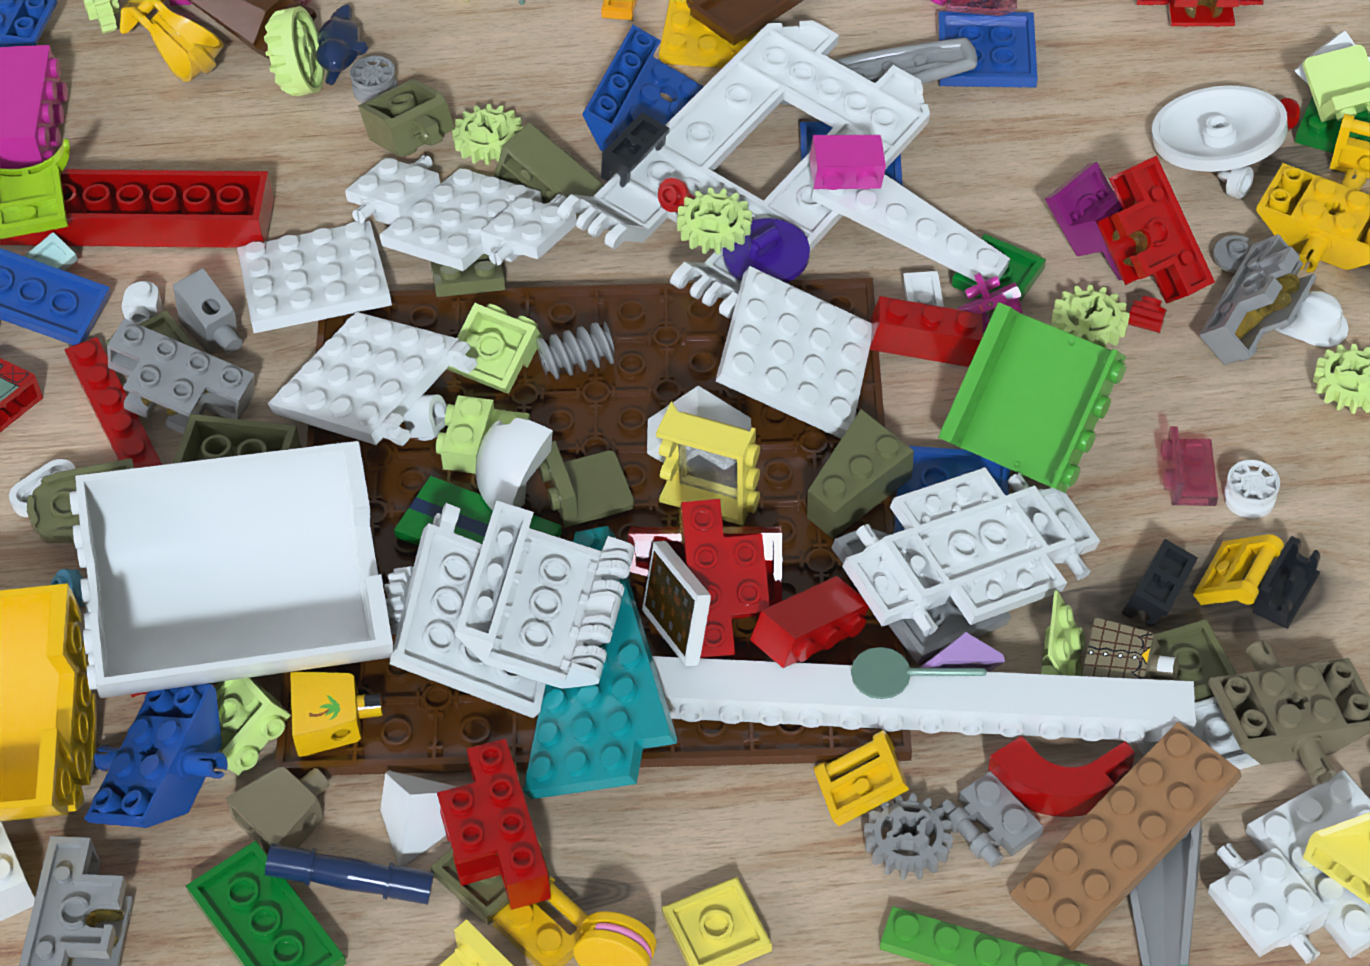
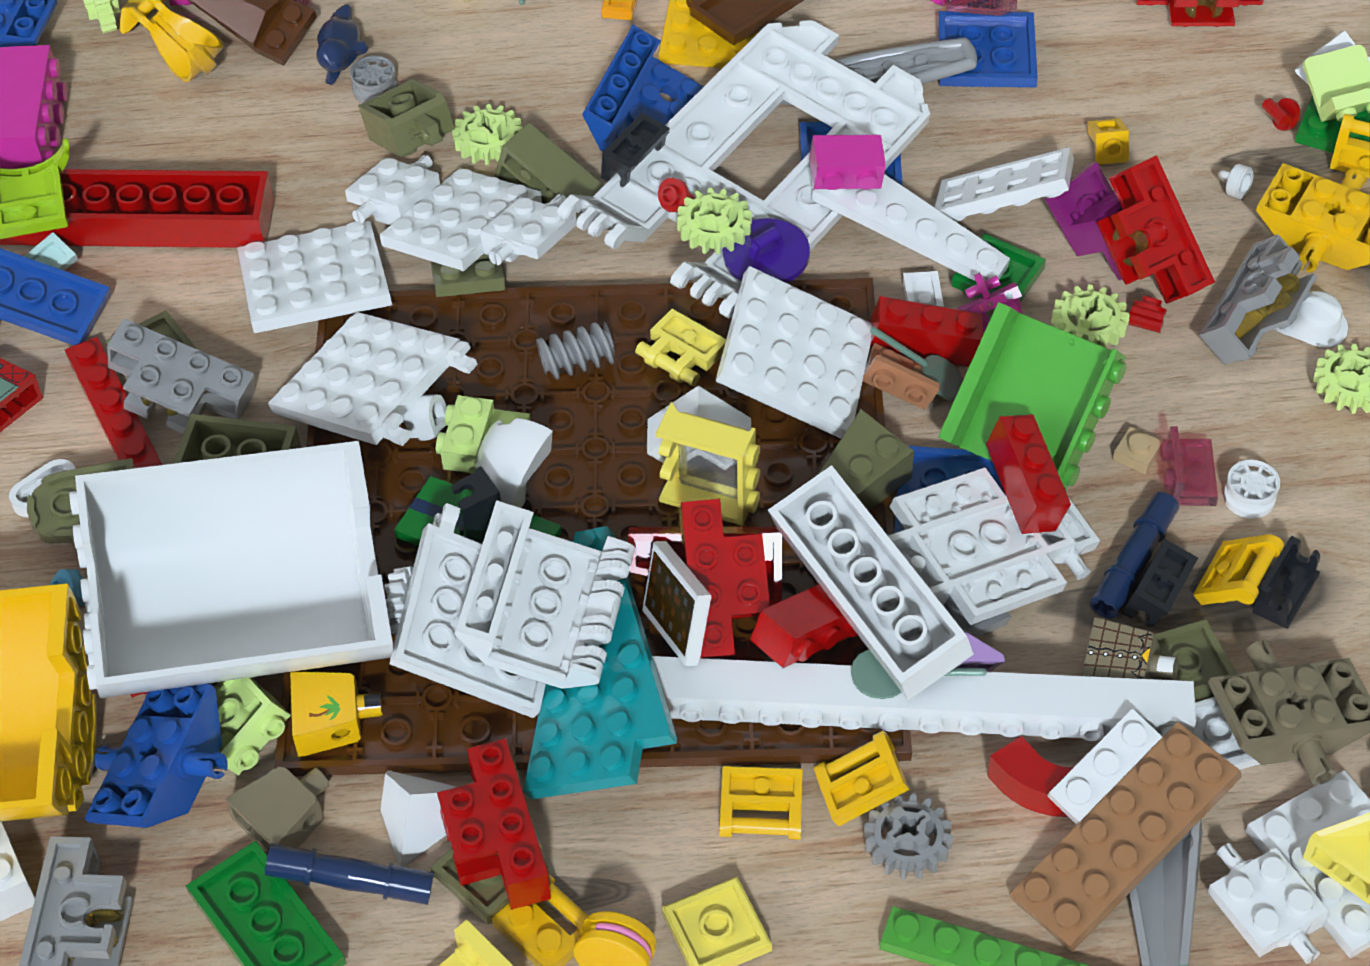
(141, 301): white plate -> none
(206, 313): light grey torso -> none
(293, 51): yellowish green gear -> none
(477, 508): none -> black hinge
(498, 345): yellowish green plate -> none
(585, 486): olive bracket -> none
(685, 338): none -> light yellow plate
(761, 791): none -> yellow plate
(871, 583): none -> white brick
(899, 377): none -> nougat bracket
(933, 367): none -> sand green piece
(998, 812): light grey plate -> none
(1006, 185): none -> white plate
(1028, 474): none -> red brick
(1062, 642): yellowish green hinge -> none
(1104, 766): none -> white plate
(1110, 140): none -> yellow bracket
(1134, 555): none -> dark blue piece
(1137, 450): none -> tan plate
(1219, 128): white dish -> none
(1231, 251): light grey piece -> none

